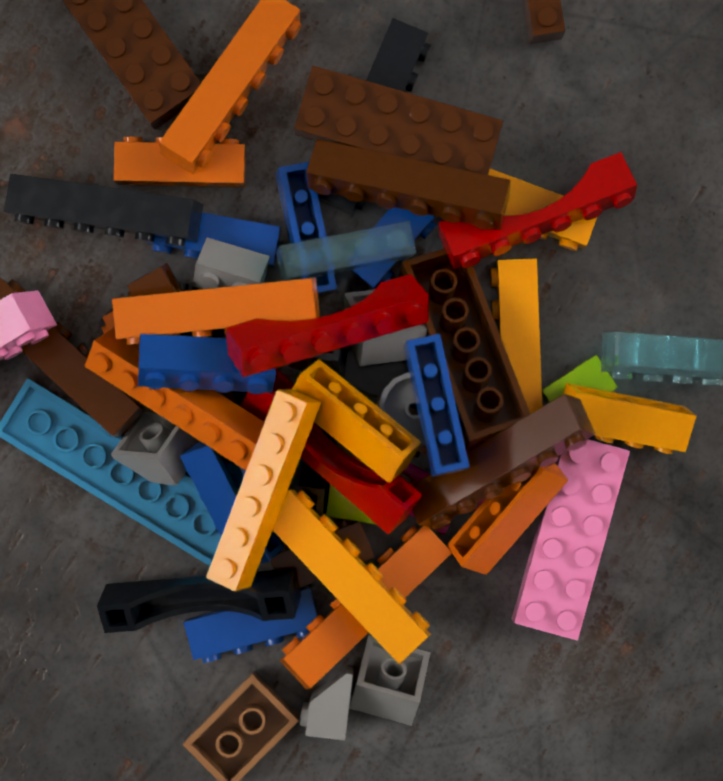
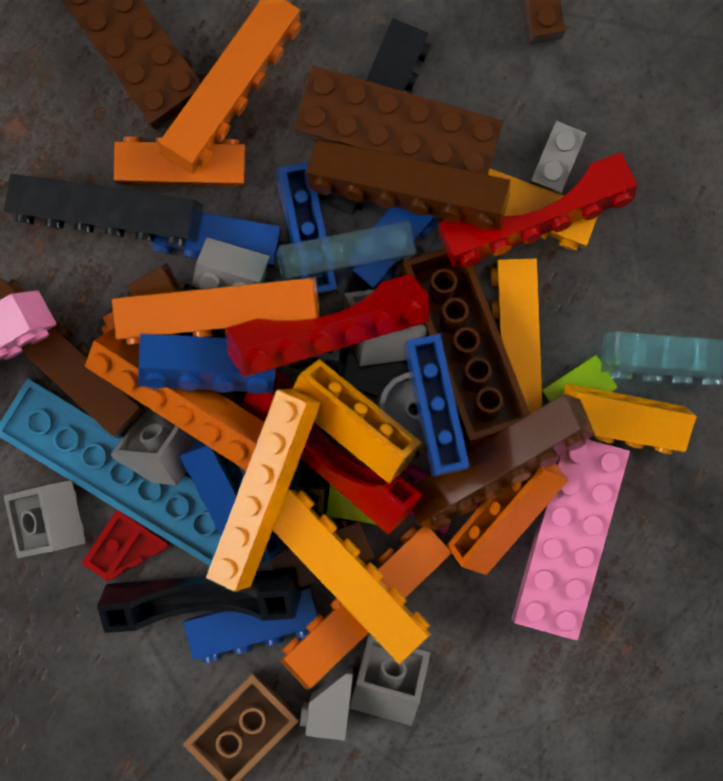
(44, 519): none -> light grey slope
(122, 546): none -> red wing
(557, 157): none -> light grey brick

